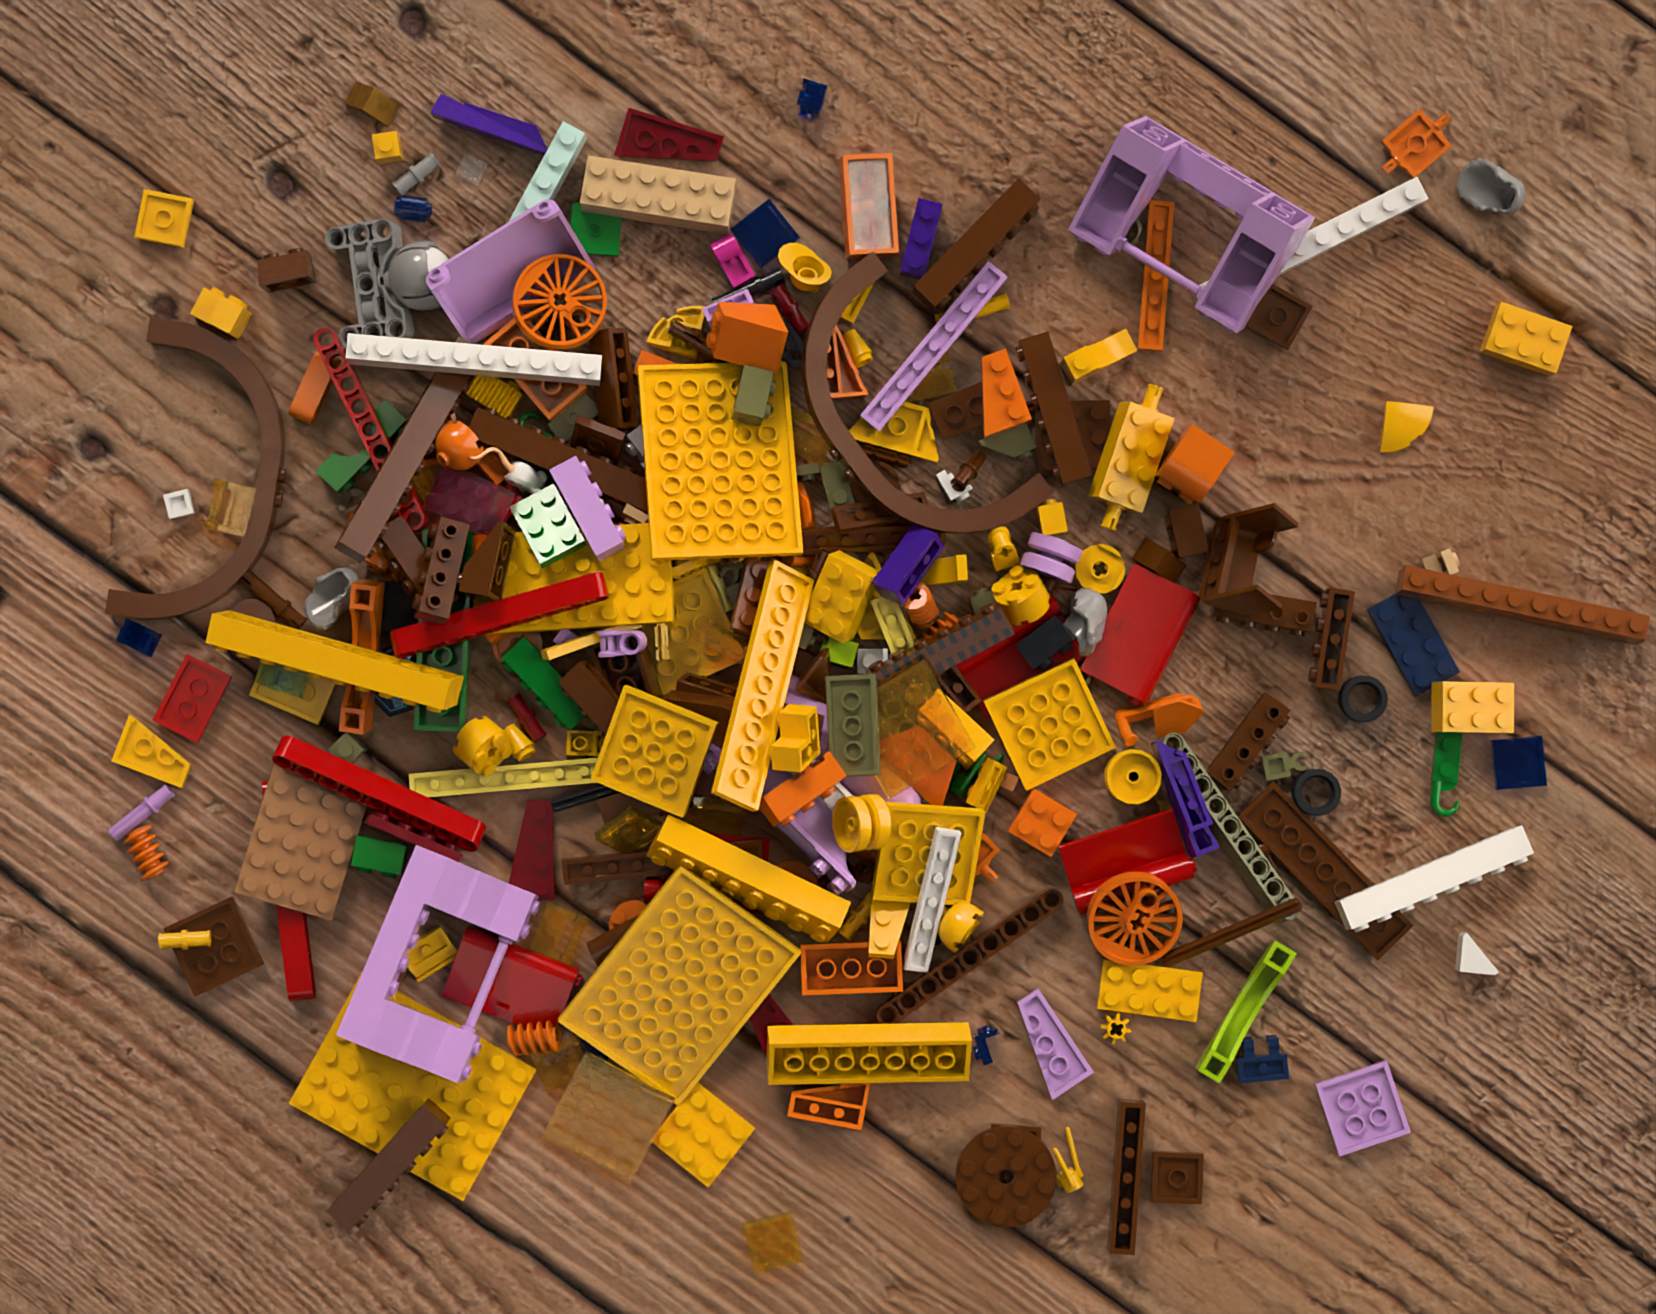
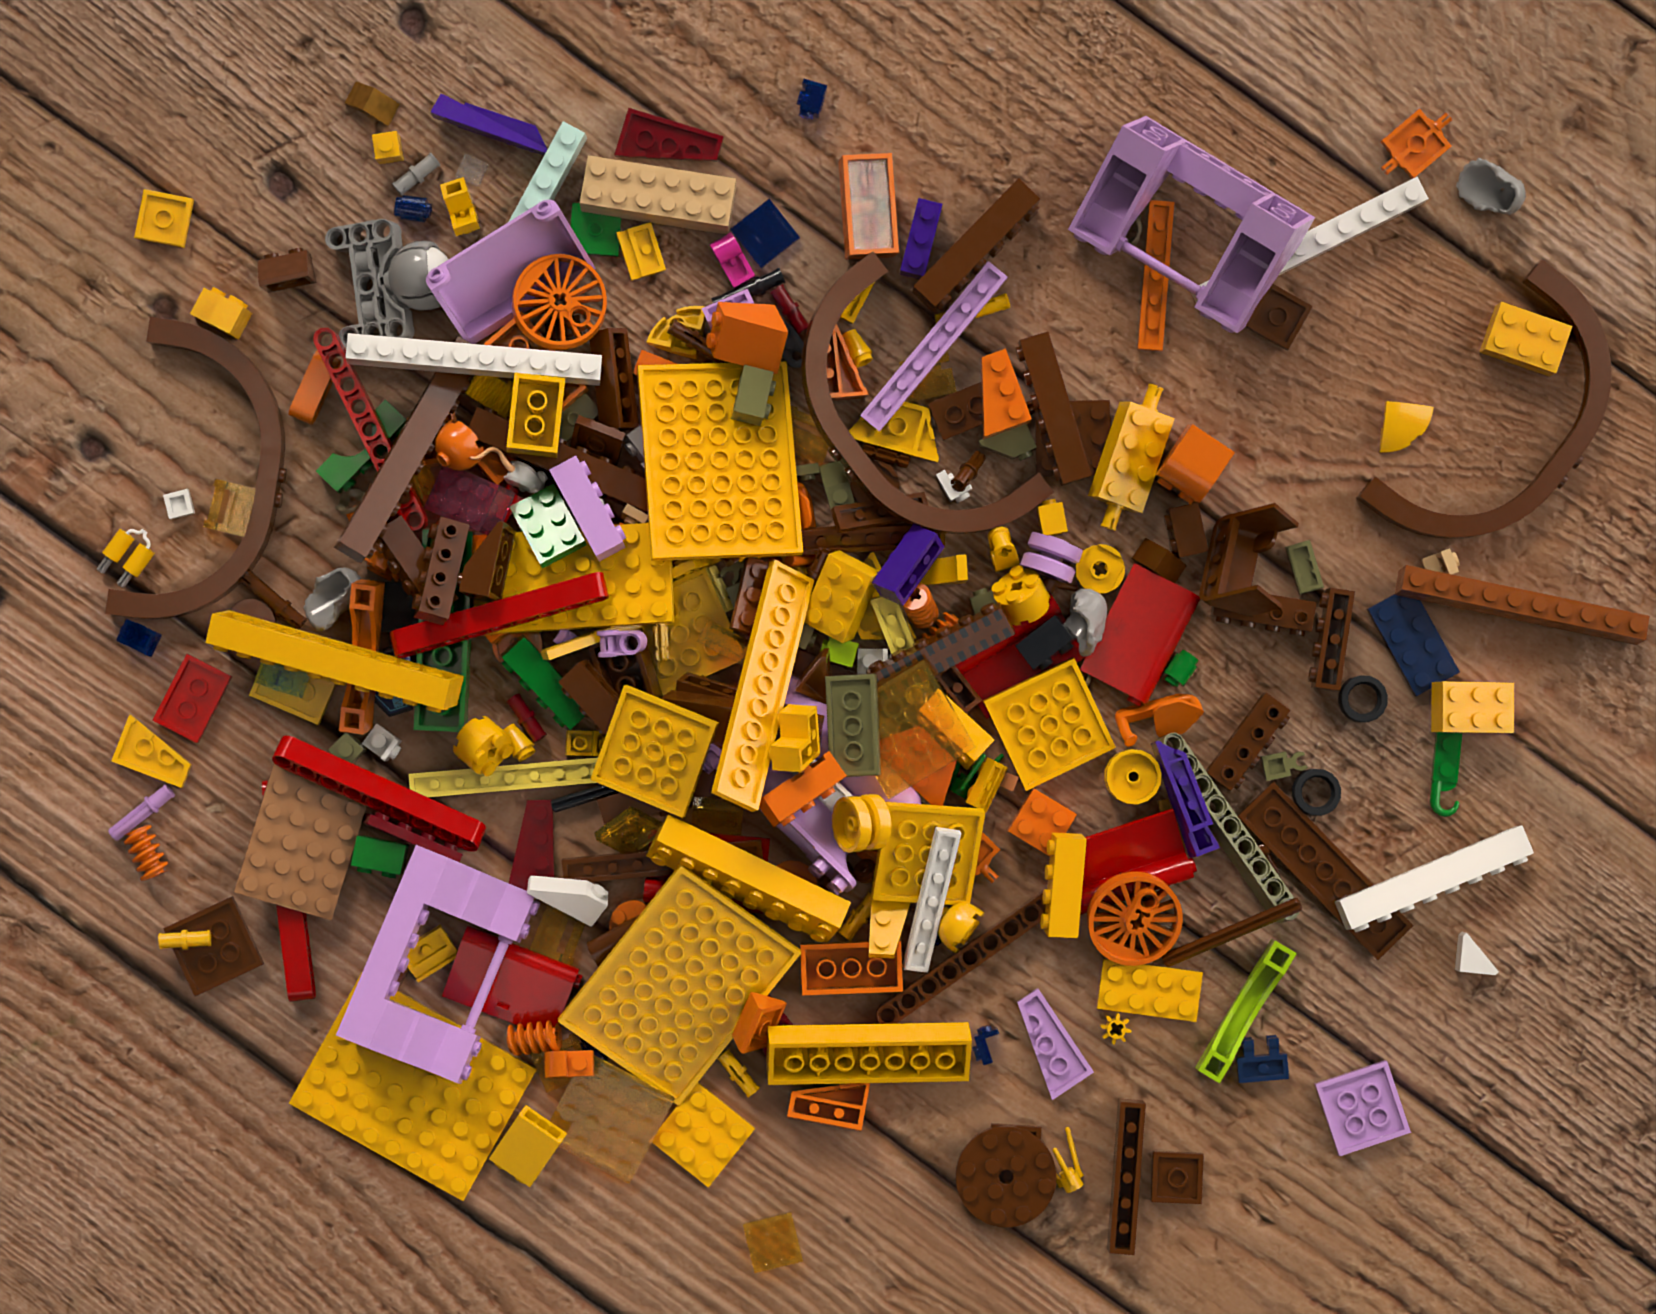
(117, 548): none -> yellow piece
(382, 743): none -> white bracket
(389, 1164): reddish brown brick -> none
(460, 206): none -> yellow brick
(527, 1146): none -> yellow brick
(535, 415): none -> yellow brick
(569, 1064): none -> orange brick
(572, 896): none -> white slope
(641, 251): none -> yellow plate
(738, 1073): none -> yellow pin
(754, 1020): none -> orange slope
(805, 267): yellow piece -> none
(1064, 885): none -> yellow brick
(1097, 356): yellow arch -> none
(1180, 669): none -> green brick
(1304, 567): none -> olive plate
(1518, 762): clear blue tile -> none
(1595, 354): none -> reddish brown arch

